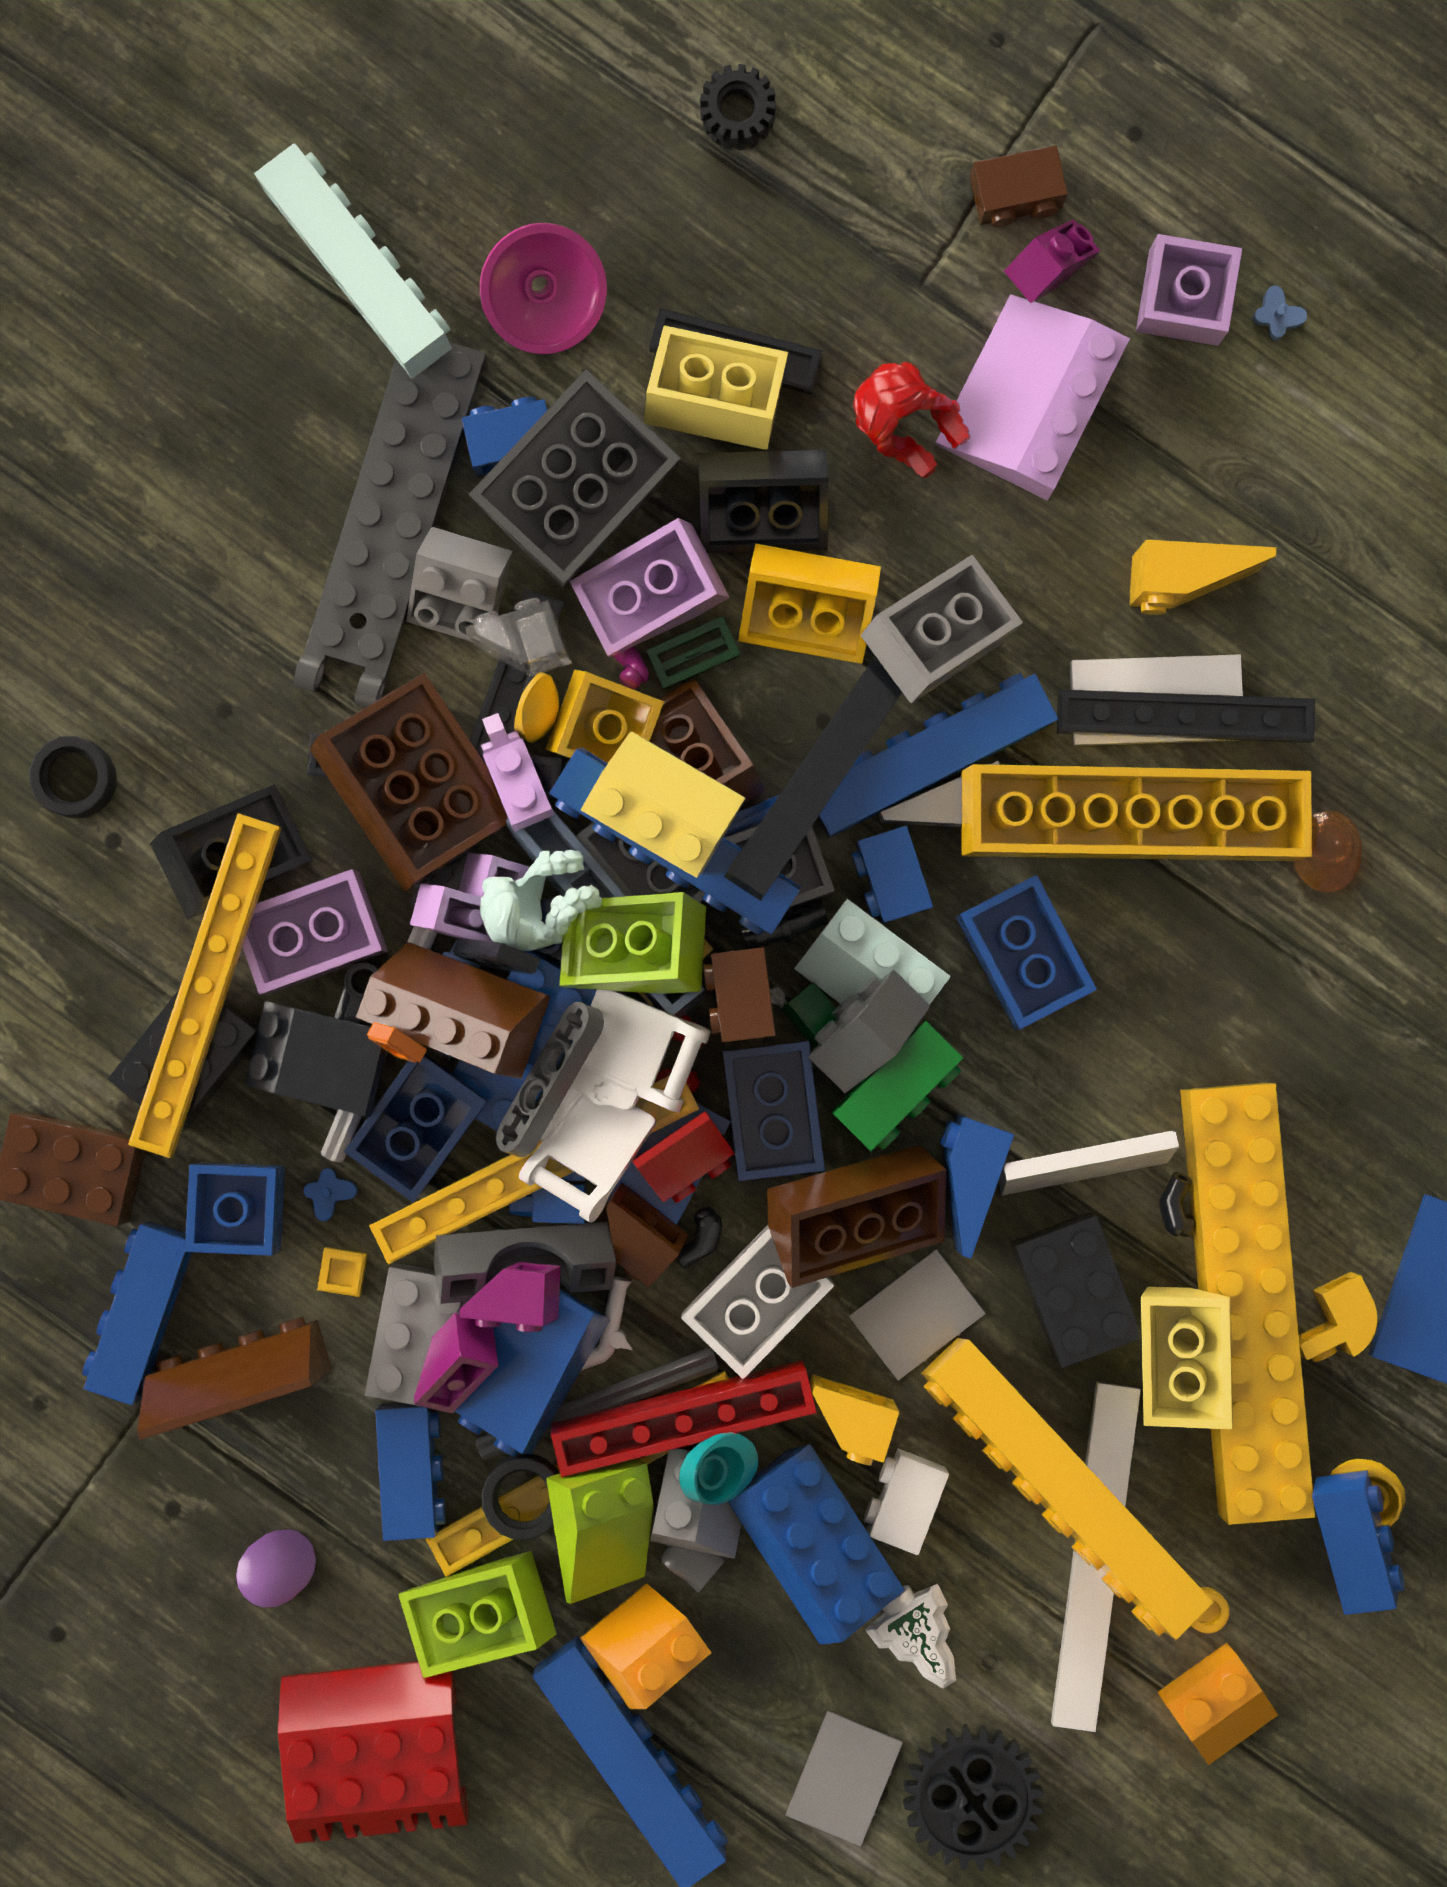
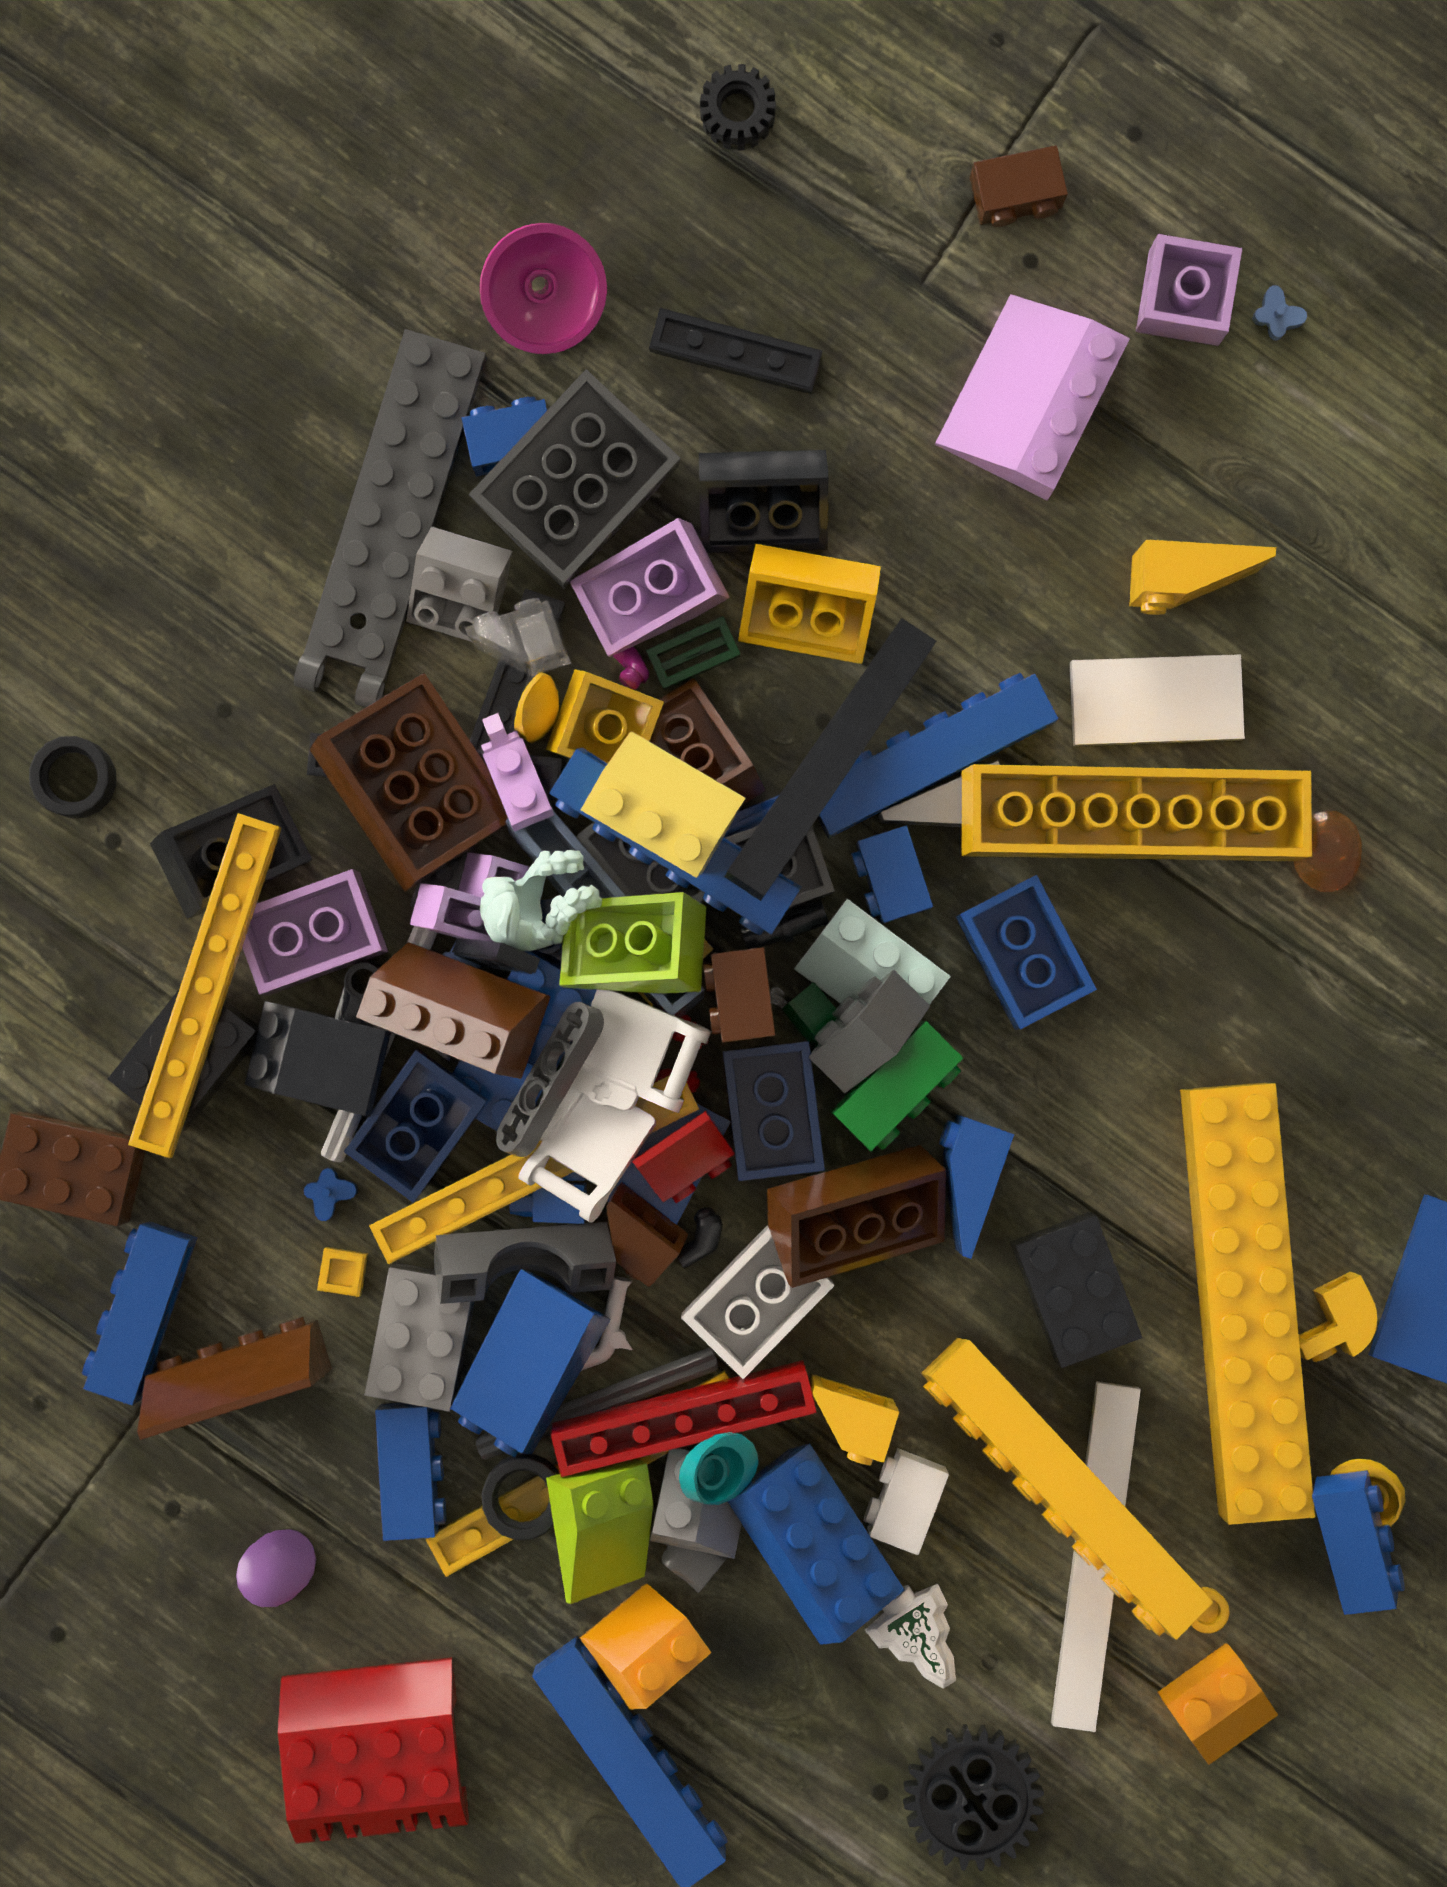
(235, 1208): blue brick -> none
(354, 261): light aqua brick -> none
(396, 1042): orange tile -> none
(456, 1364): magenta slope -> none
(478, 1615): lime slope -> none
(517, 1295): magenta slope -> none
(714, 387): light yellow slope -> none
(844, 1778): light grey window -> none
(896, 393): red hair -> none
(917, 1314): light grey window -> none
(941, 628): light grey brick -> none
(1051, 259): magenta slope -> none
(1088, 1162): white tile -> none
(1171, 1206): black arm -> none
(1186, 716): black tile -> none
(1186, 1358): light yellow slope -> none

